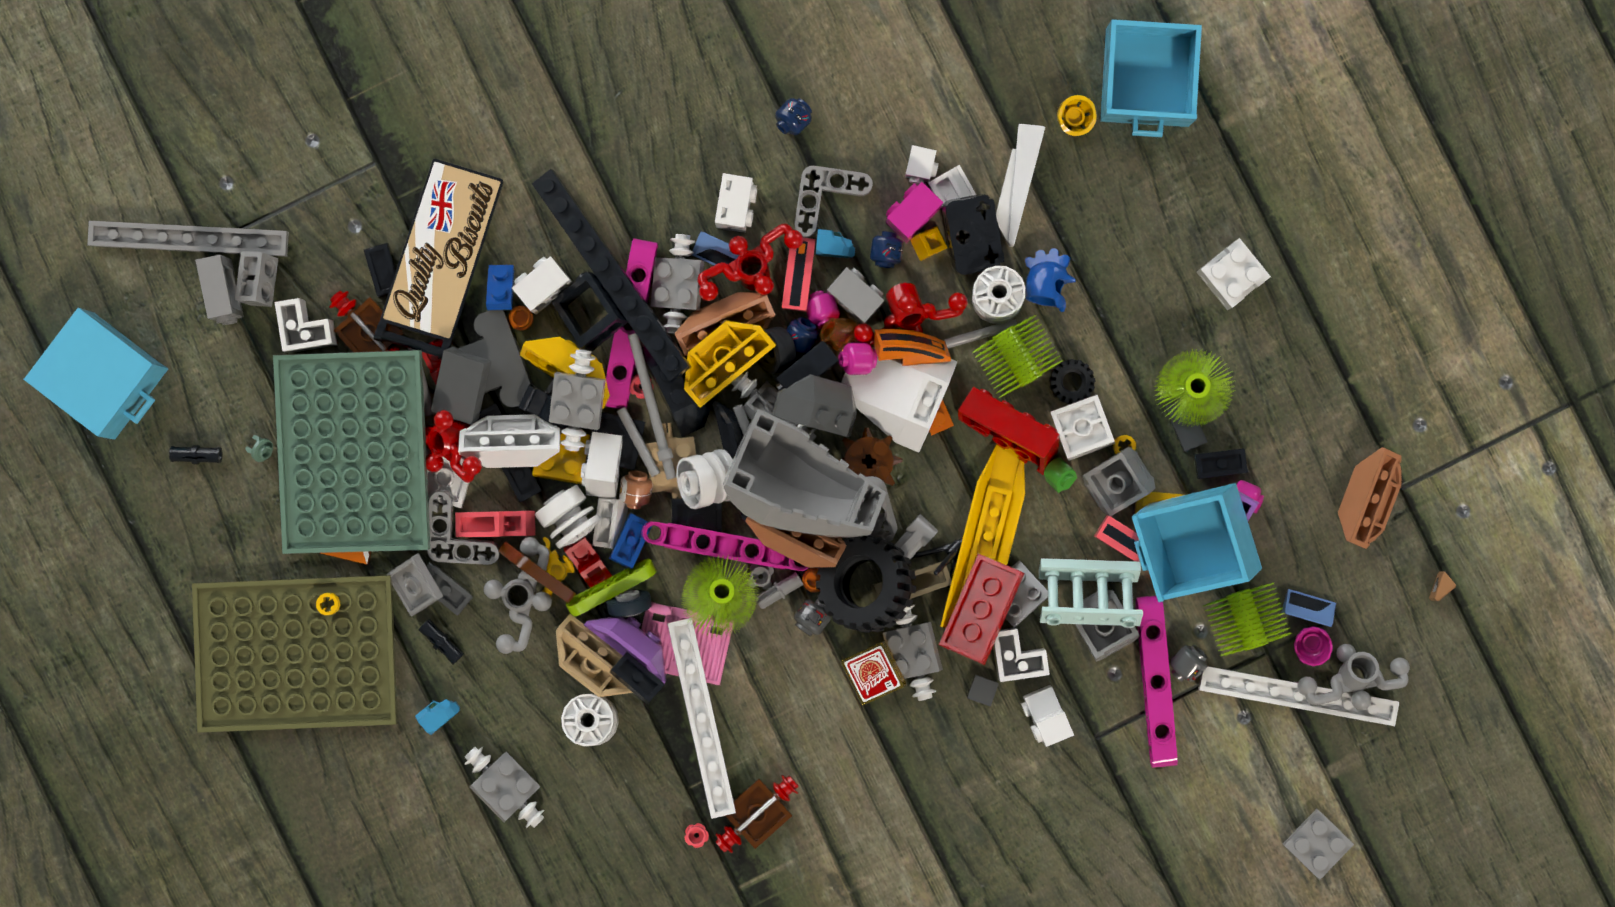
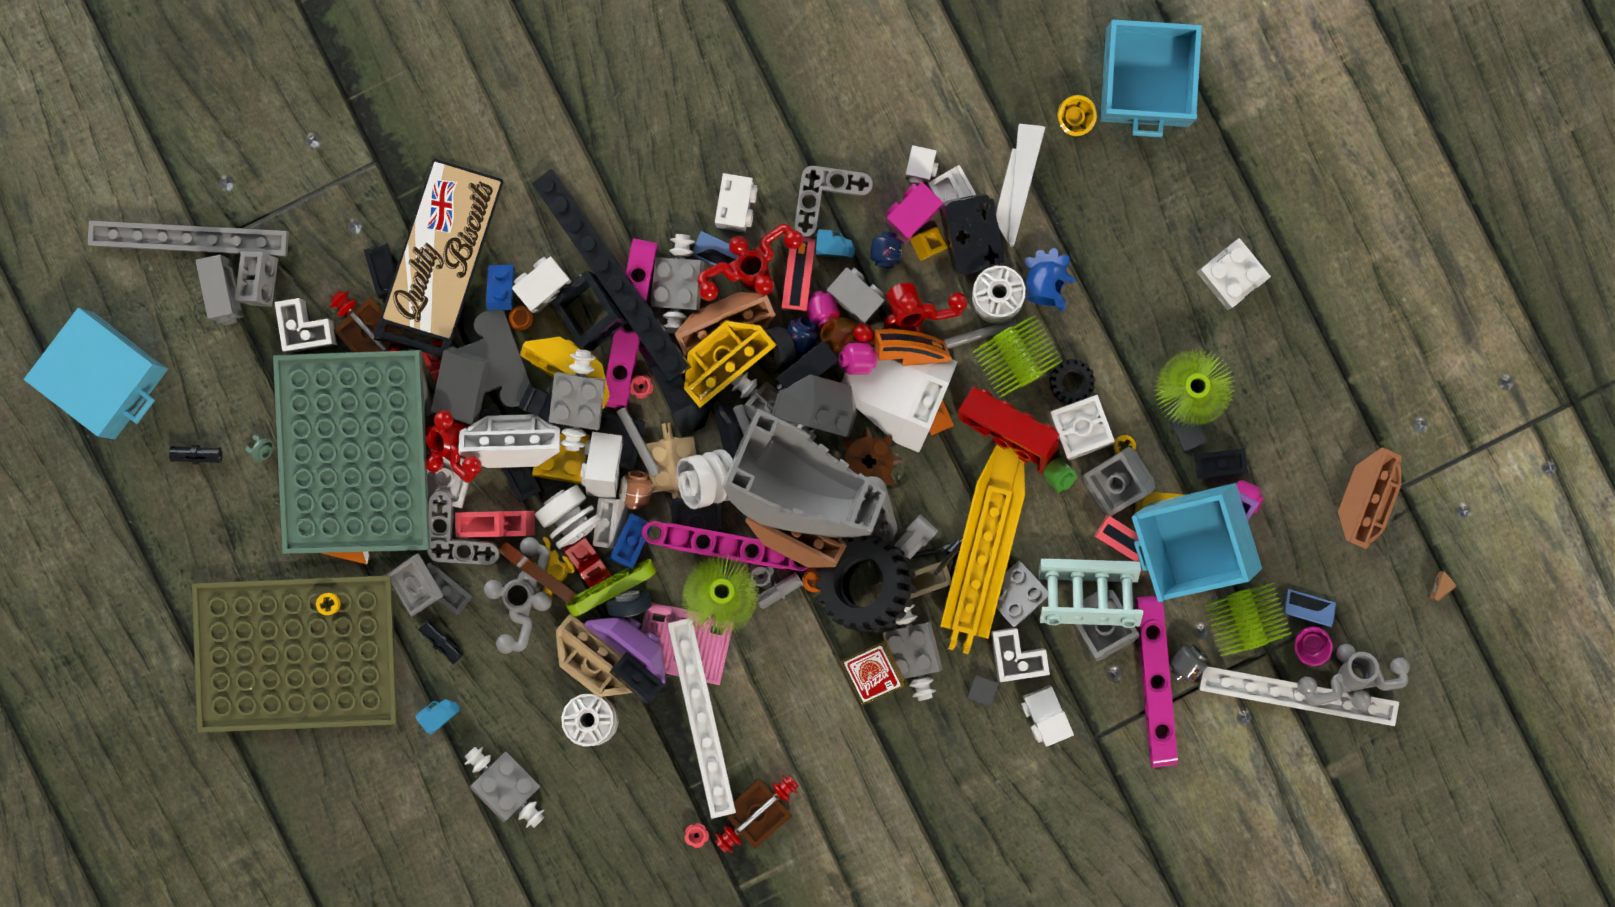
(664, 453): light grey bar -> none
(793, 116): dark blue head -> none
(811, 617): dark grey head -> none
(981, 609): tile -> none
(1318, 844): light grey plate -> none

